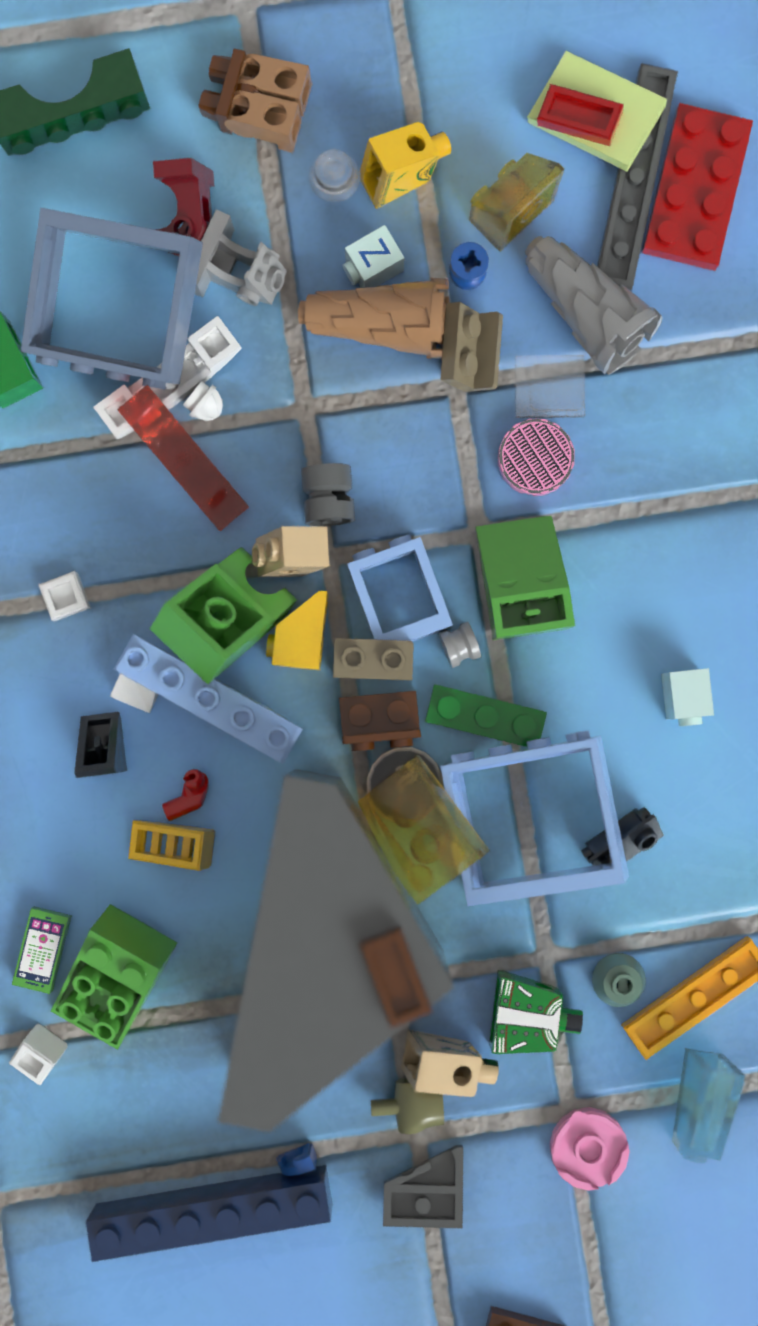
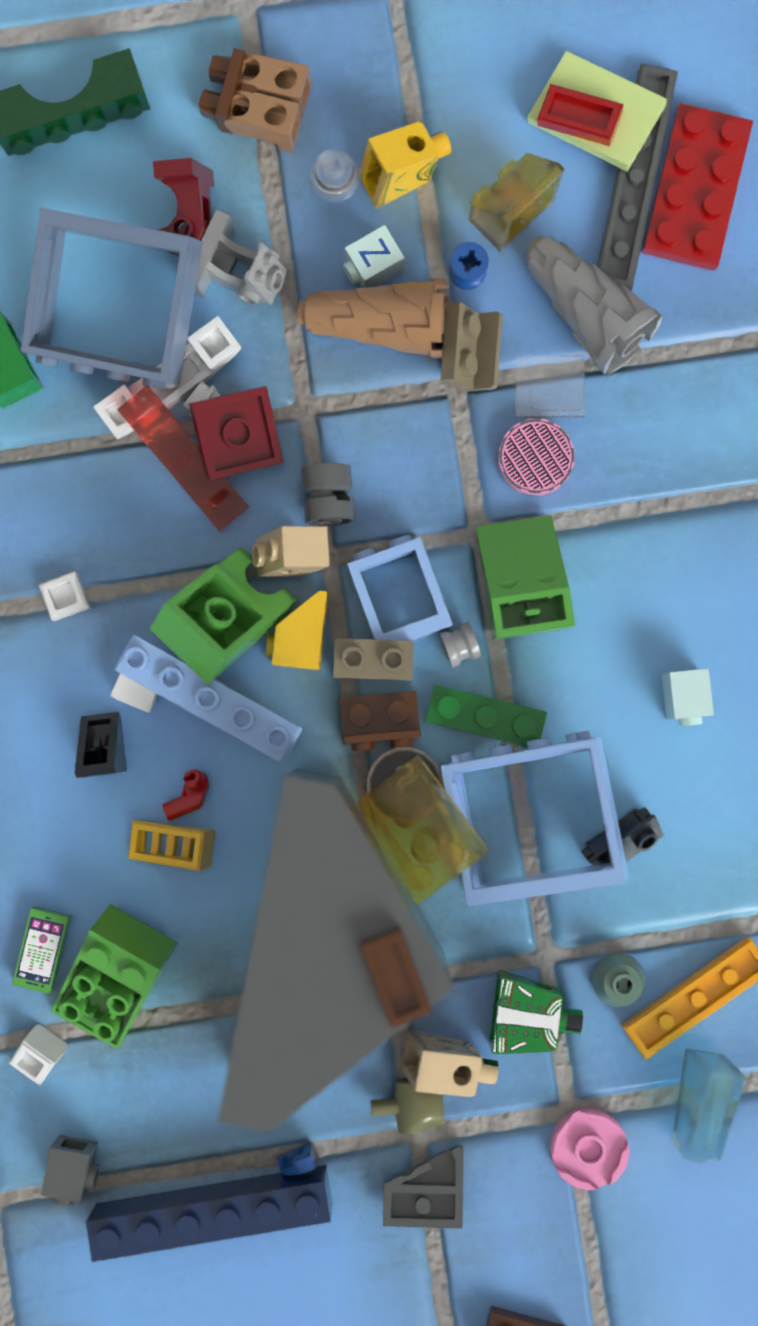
(70, 1170): none -> dark grey brick
(236, 433): none -> dark red plate

